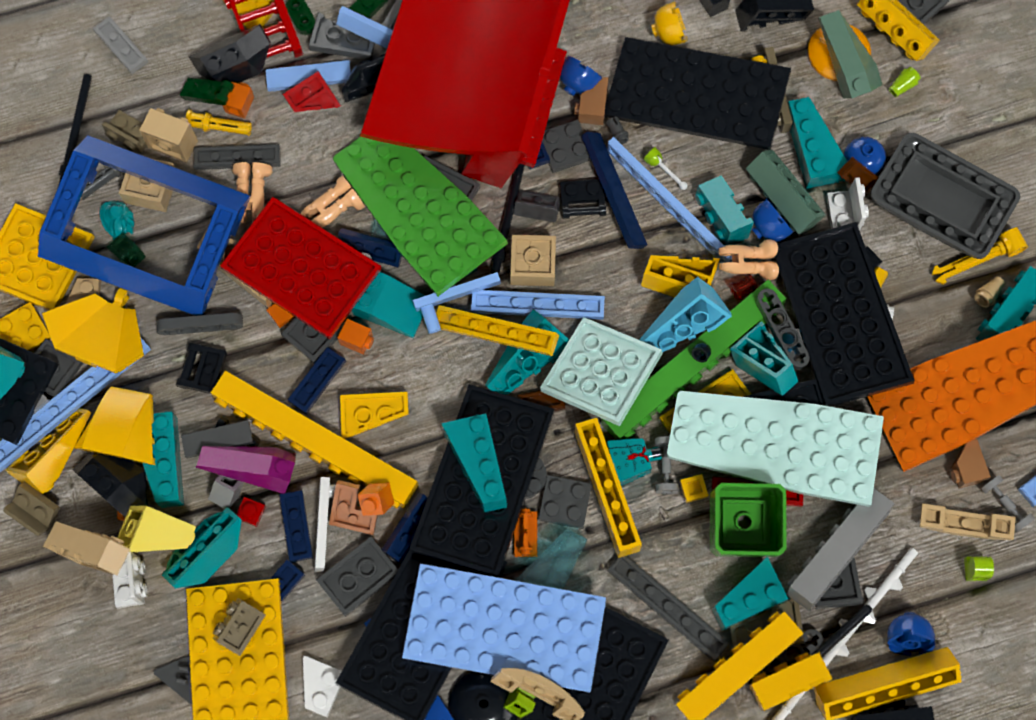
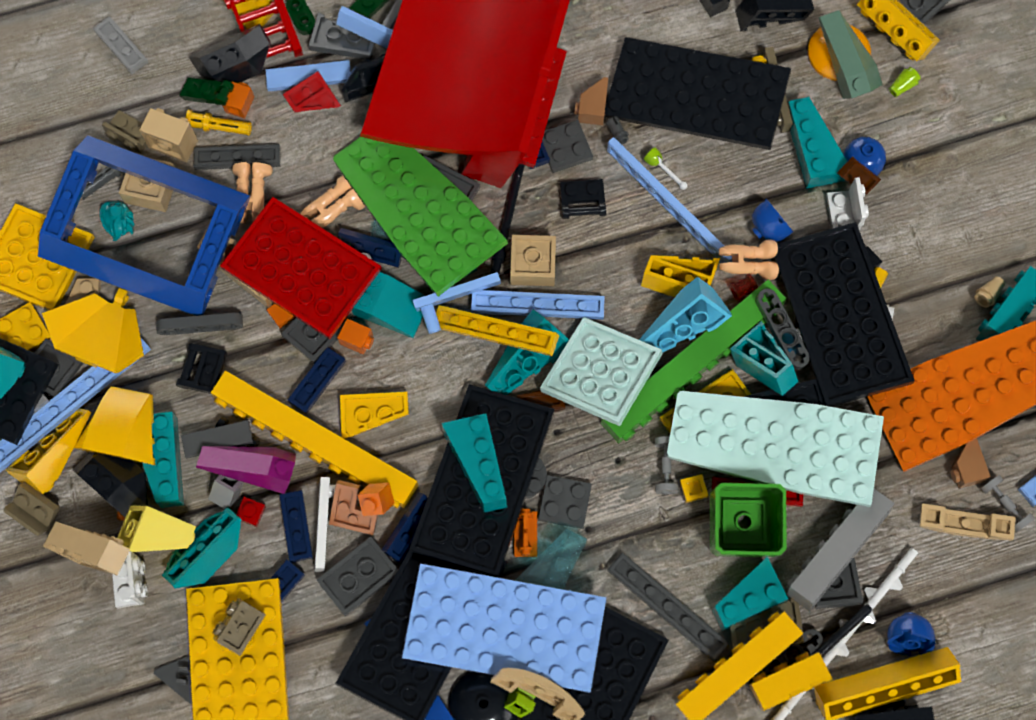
(77, 121): black bar -> none
(126, 250): clear green bracket -> none
(319, 686): white wing -> none
(537, 206): flat silver slope -> none
(577, 77): blue cylinder -> none
(607, 488): yellow brick -> none
(614, 190): dark blue tile -> none
(632, 458): teal torso -> none
(669, 25): yellow cylinder -> none
(696, 352): black hinge -> none
(723, 211): teal wedge -> none
(785, 191): sand green brick -> none
(945, 196): dark grey wedge -> none
(978, 568): lime leg -> none
(1008, 244): yellow piece -> none

